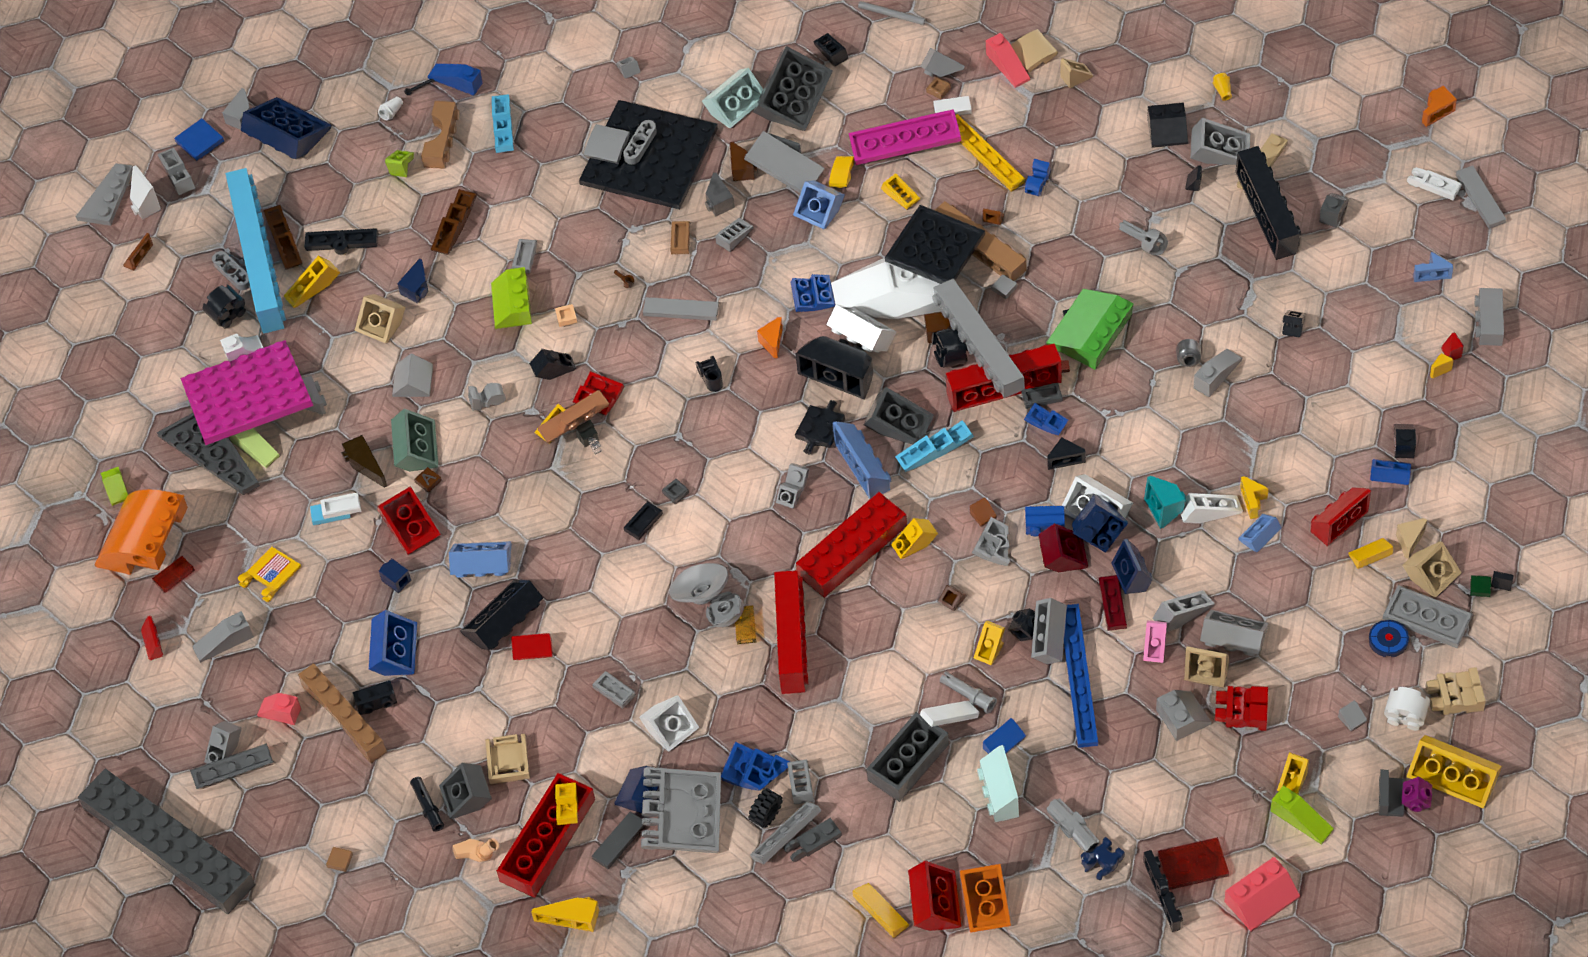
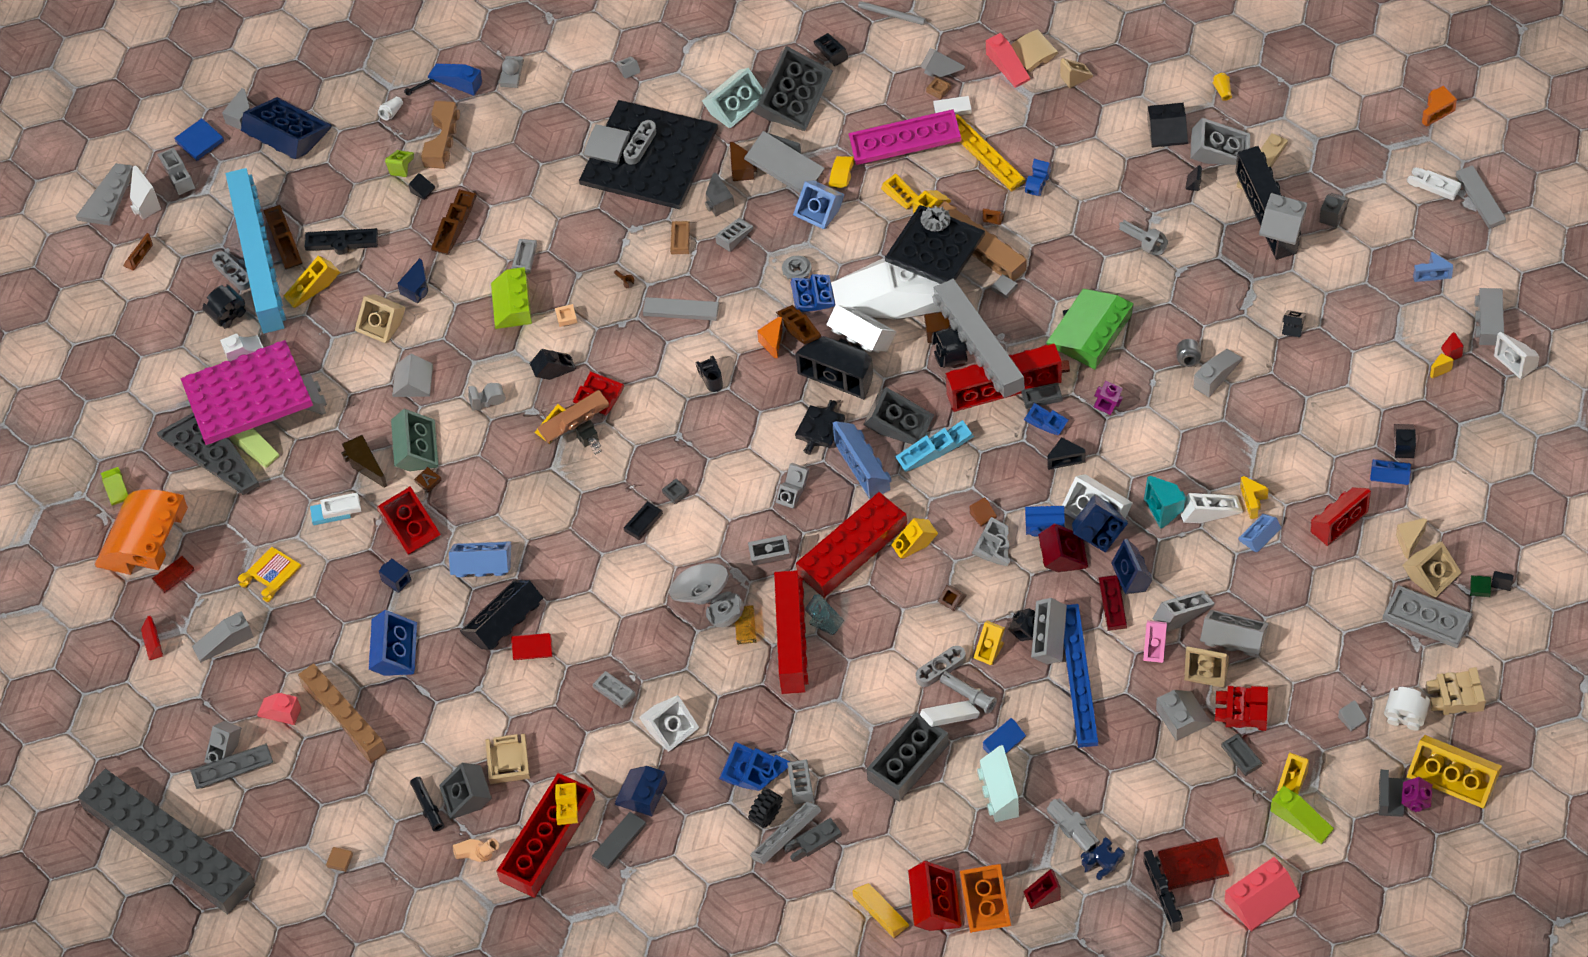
(375, 697): black bracket -> none
(421, 186): none -> black slope
(502, 123): medium azure slope -> none
(511, 71): none -> light grey tile
(571, 913): yellow slope -> none
(685, 810): light grey hinge -> none
(769, 550): none -> light grey brick
(795, 262): none -> light grey gear
(798, 324): none -> reddish brown slope
(823, 615): none -> clear light blue slope
(930, 198): none -> yellow slope
(933, 224): none -> light grey gear
(936, 674): none -> light grey beam
(1043, 891): none -> dark red slope
(1108, 397): none -> magenta brick
(1241, 754): none -> dark grey tile
(1283, 218): none -> light grey slope
(1371, 553): yellow slope -> none
(1388, 638): tile -> none
(1515, 355): none -> white slope

